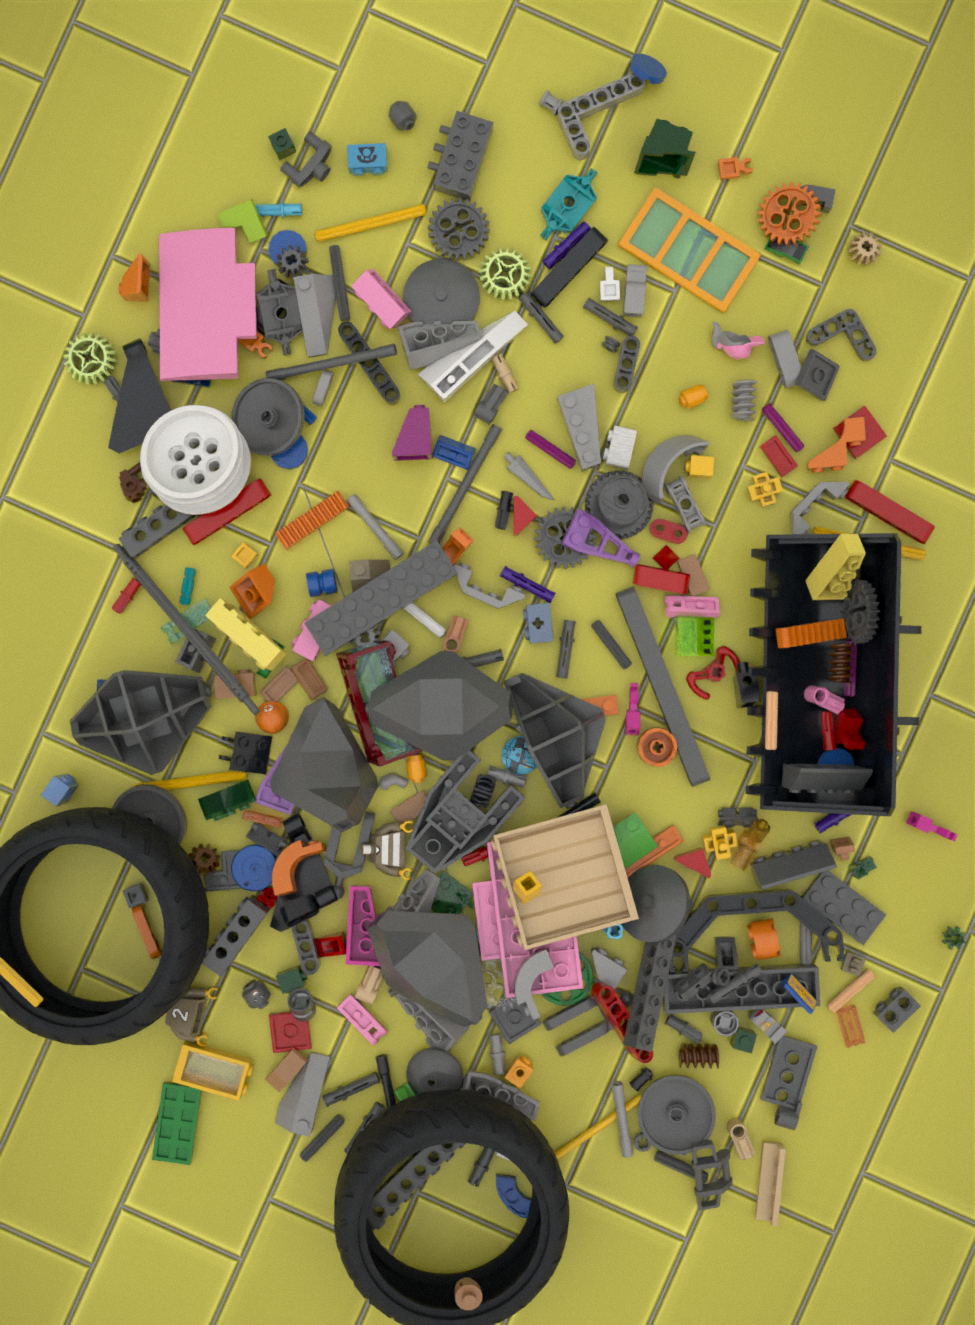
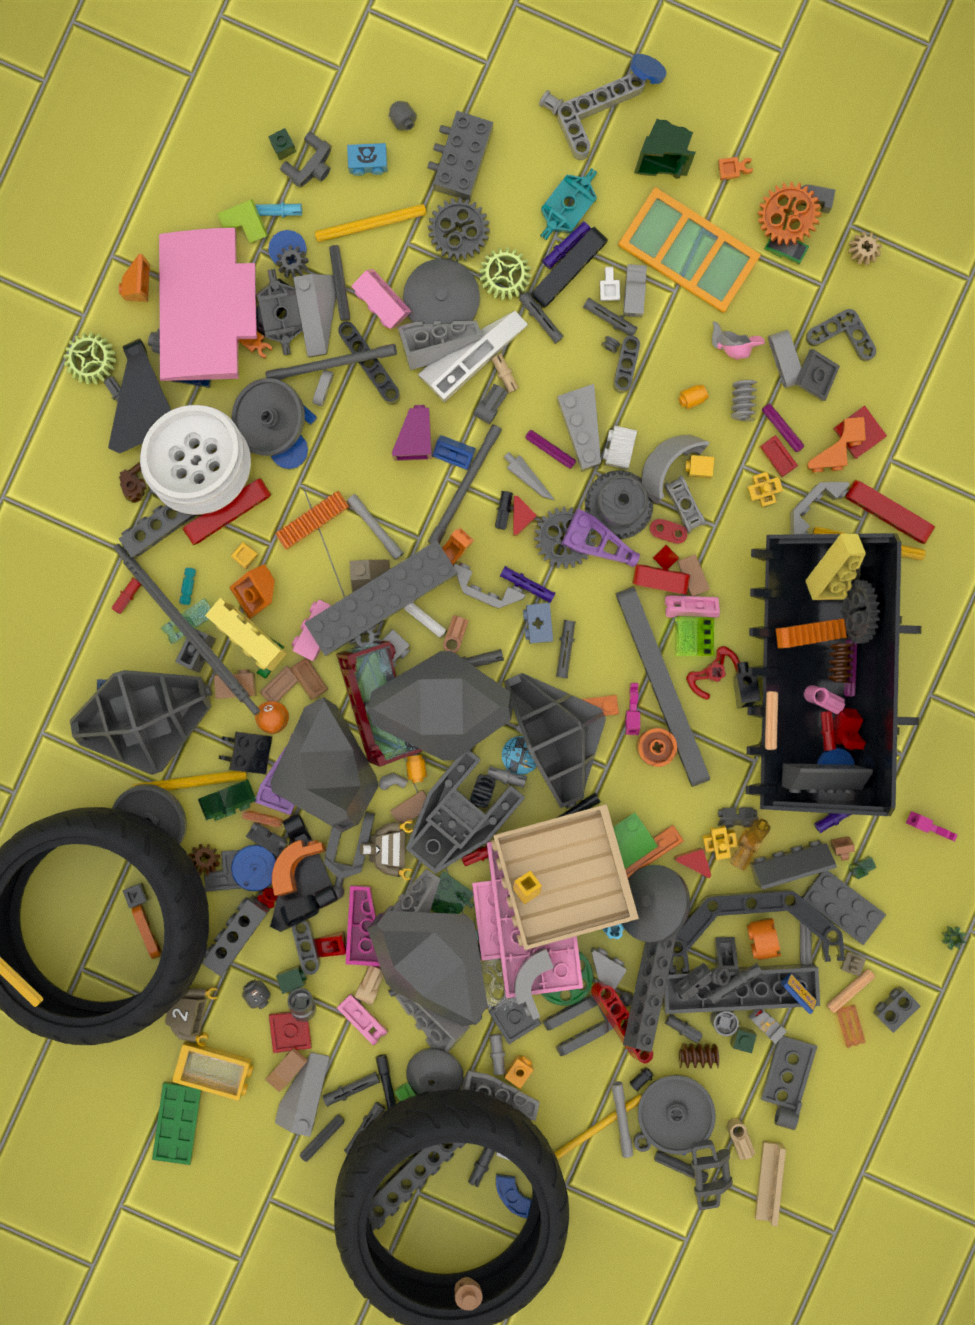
(60, 789): medium blue brick -> none
(321, 582): blue wheel -> none
(611, 644): dark grey axle -> none

